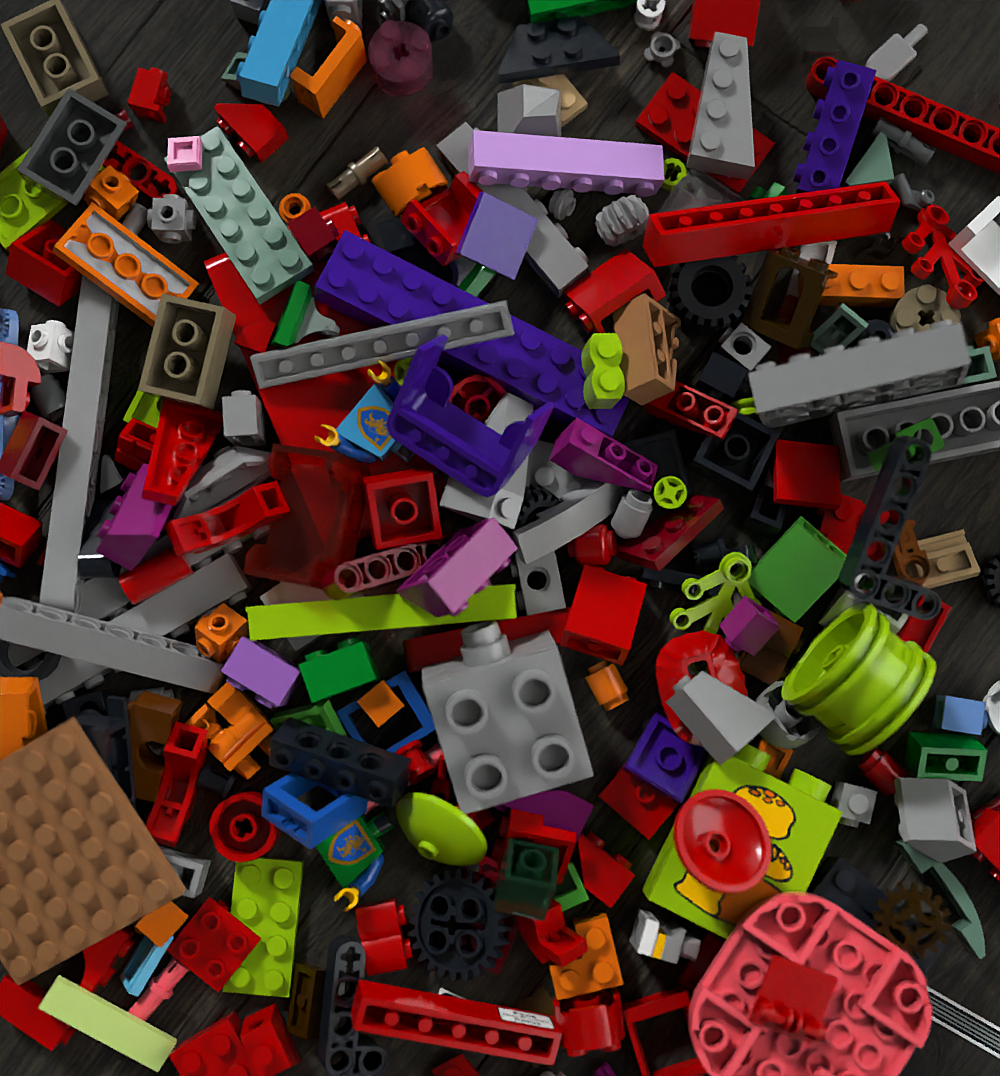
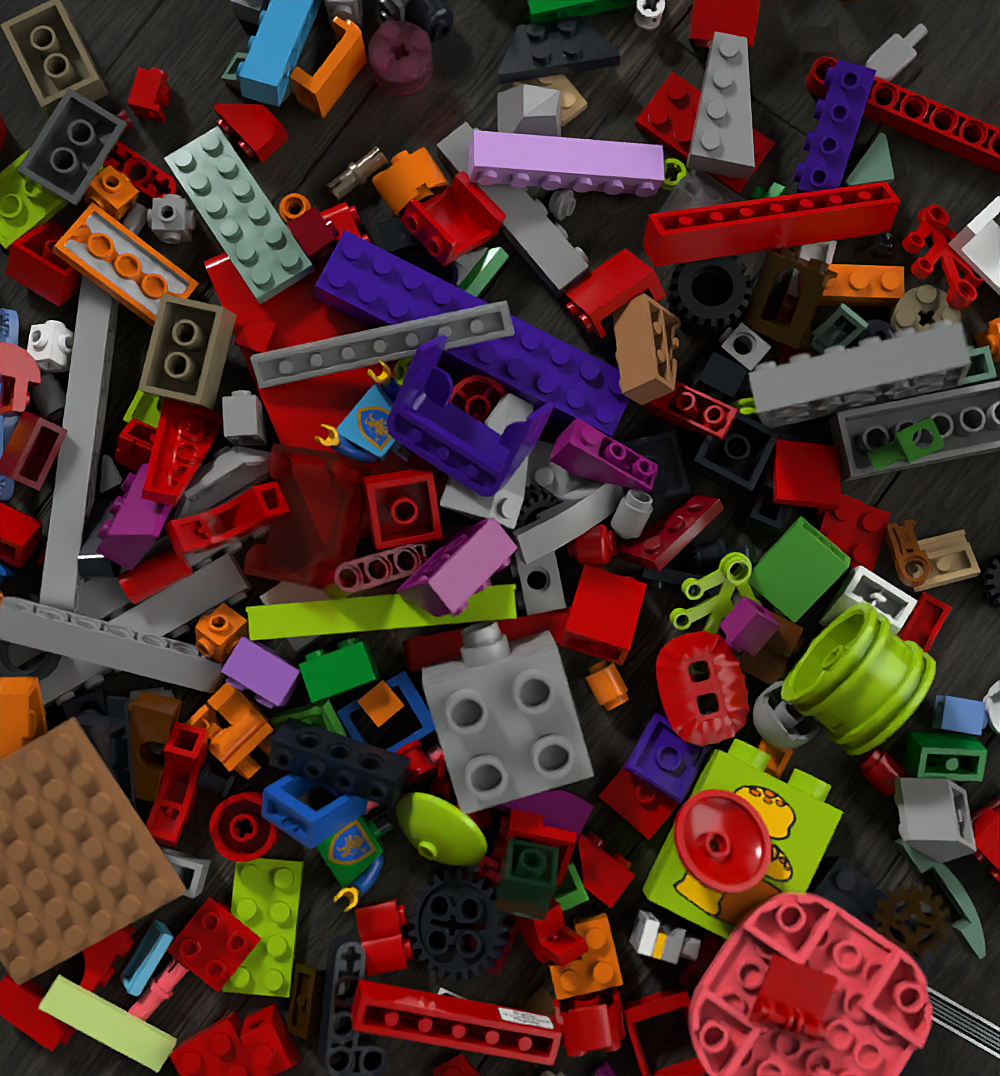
(162, 923): orange panel -> none
(184, 154): bright pink tile -> none
(301, 318): green piece -> none
(497, 235): tile -> none
(601, 366): lime brick -> none
(622, 220): light grey gear -> none
(666, 41): light grey plate -> none
(667, 489): lime wheel -> none
(718, 714): light grey slope -> none
(854, 802): light grey brick -> none
(888, 534): black beam -> none
(903, 141): dark grey pin -> none
(911, 198): dark grey arm -> none

